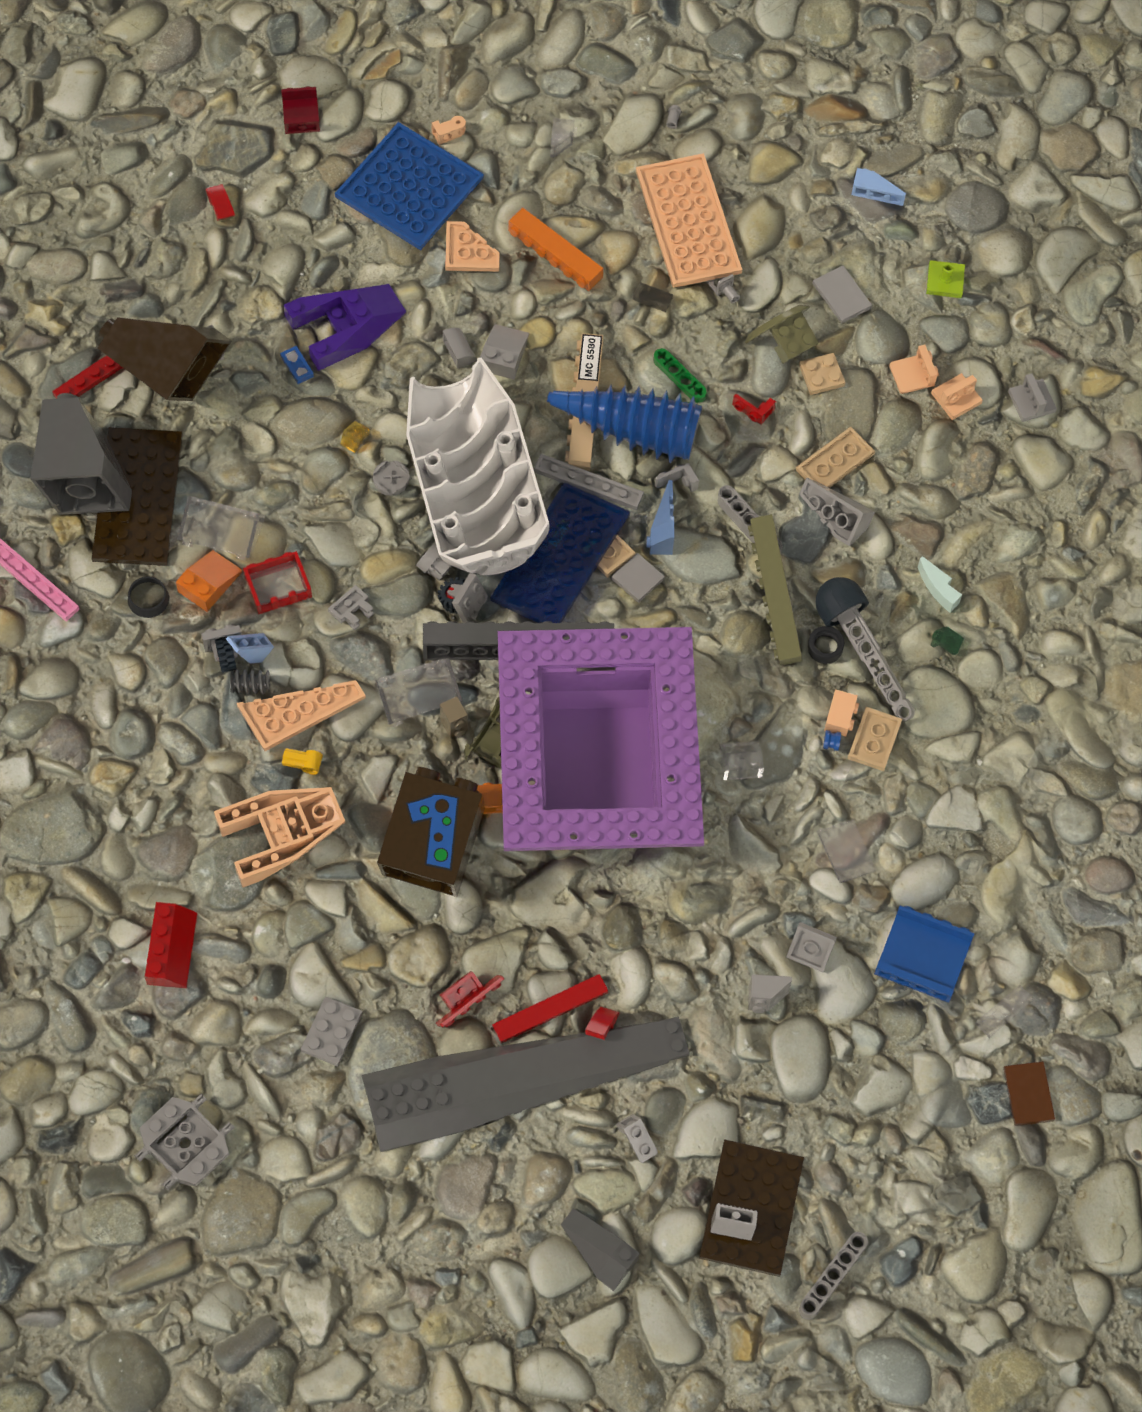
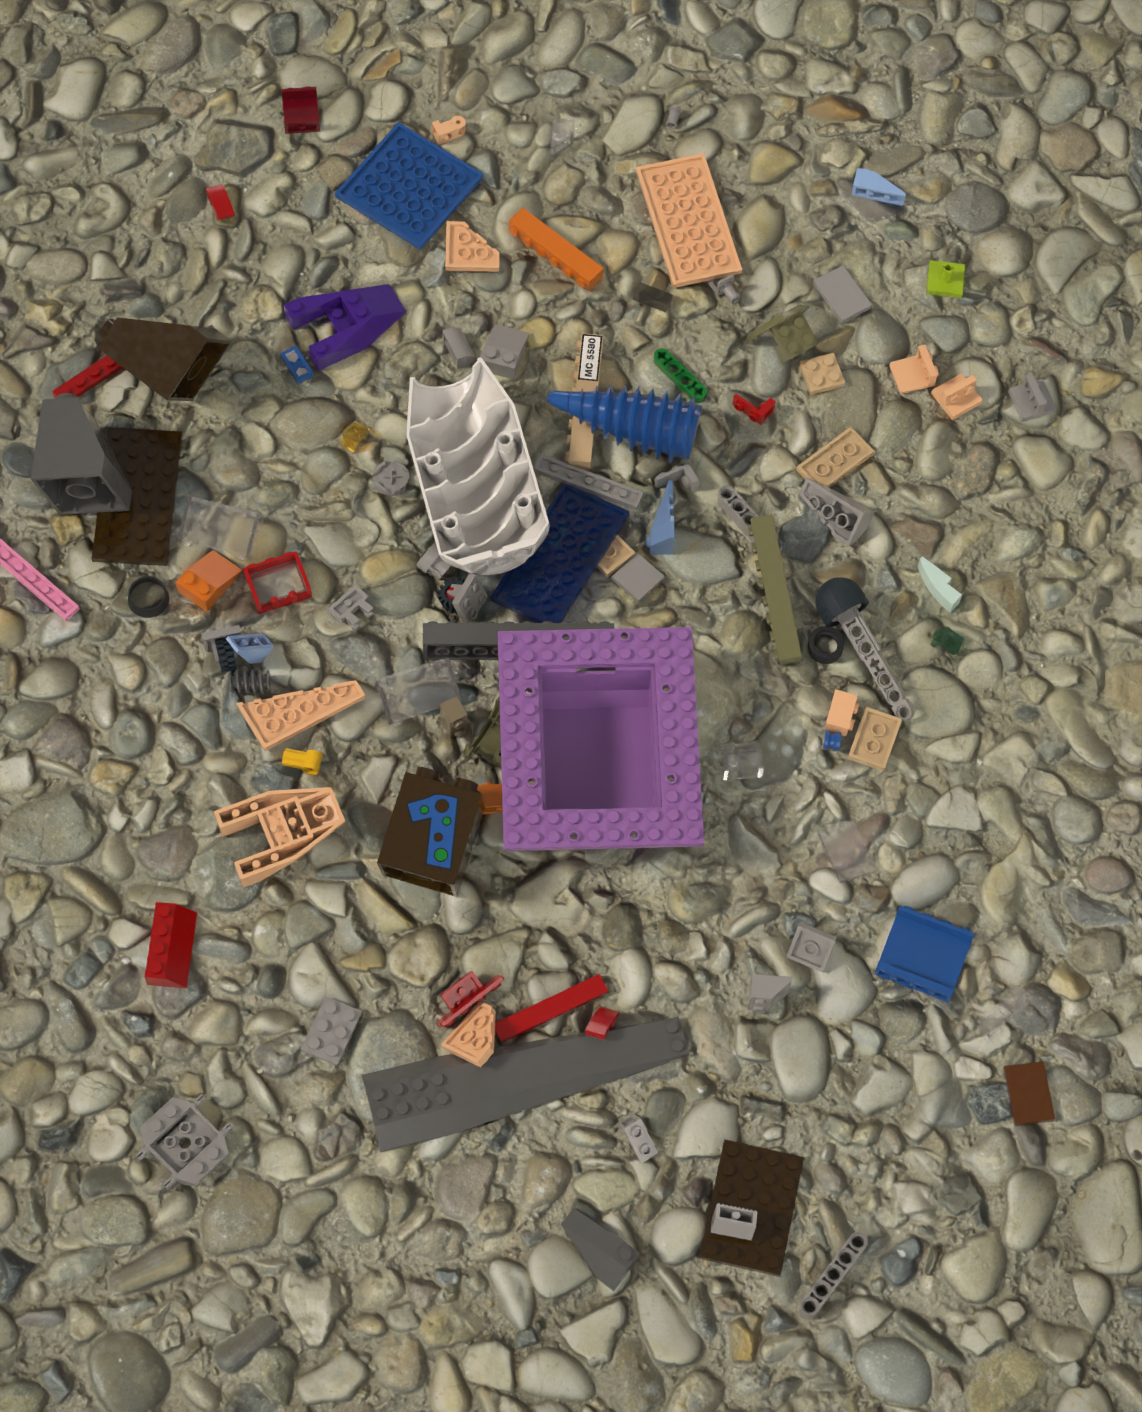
(474, 1036): none -> light nougat plate

